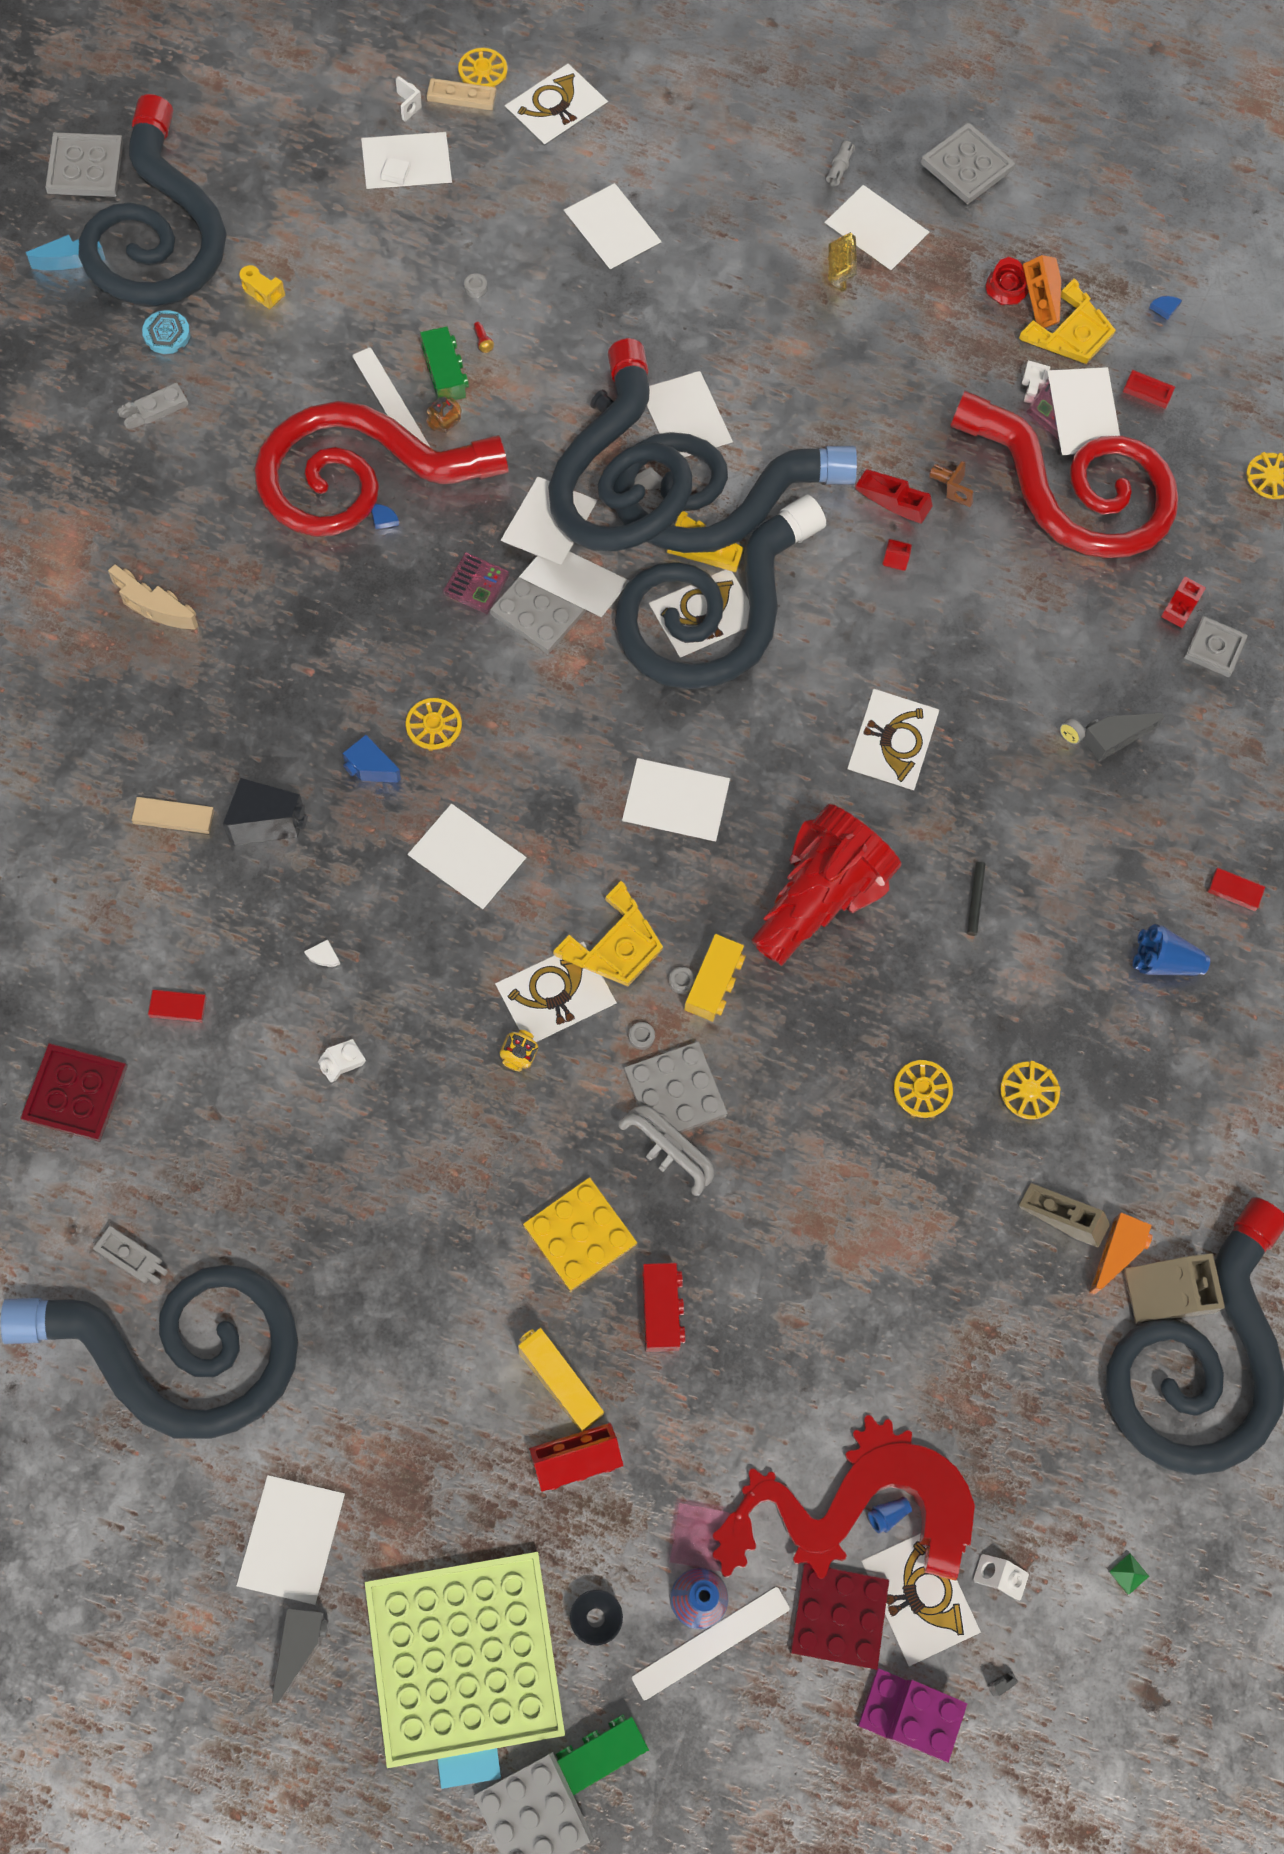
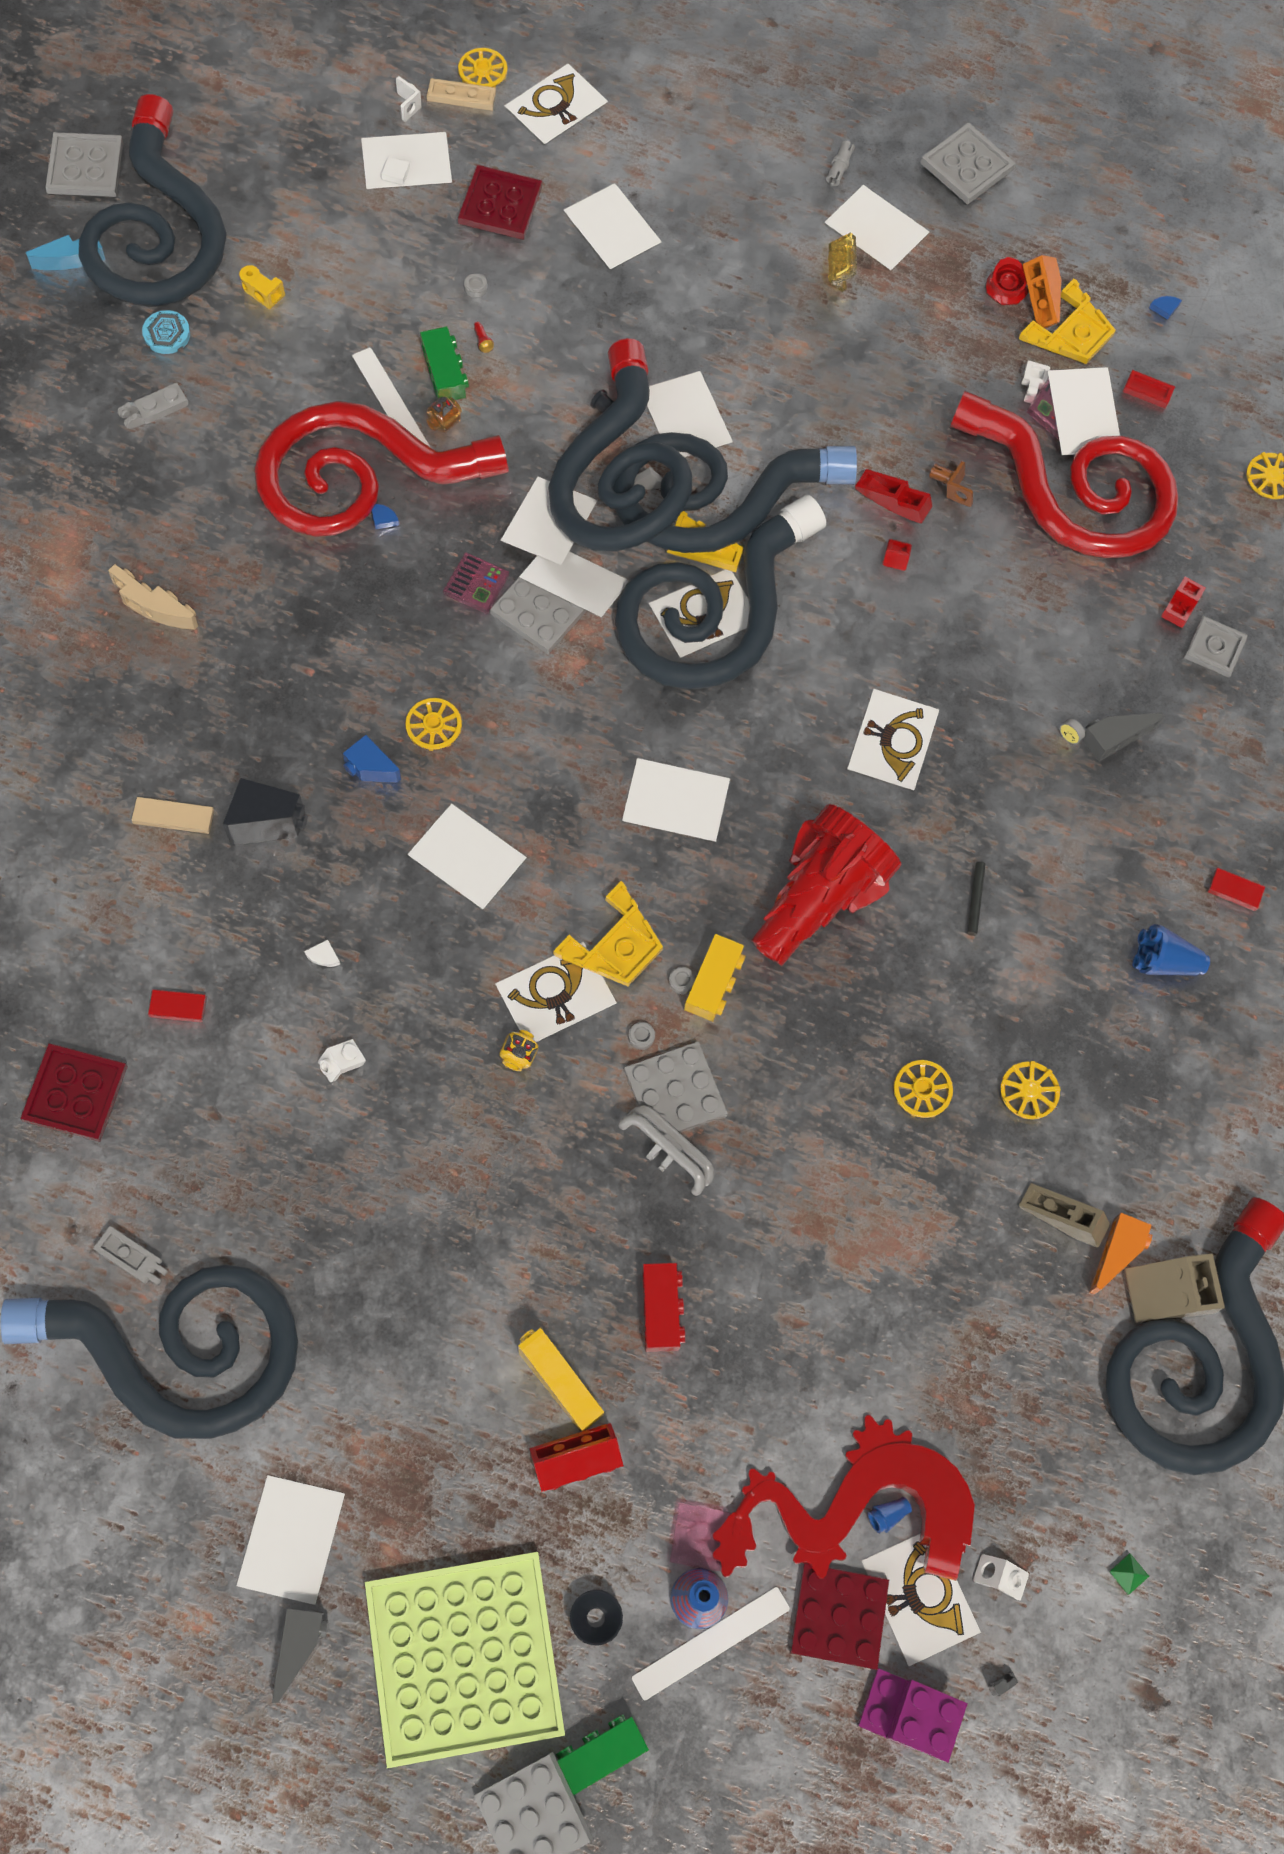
(469, 1768): medium azure tile -> none
(500, 202): none -> dark red plate
(580, 1234): yellow plate -> none

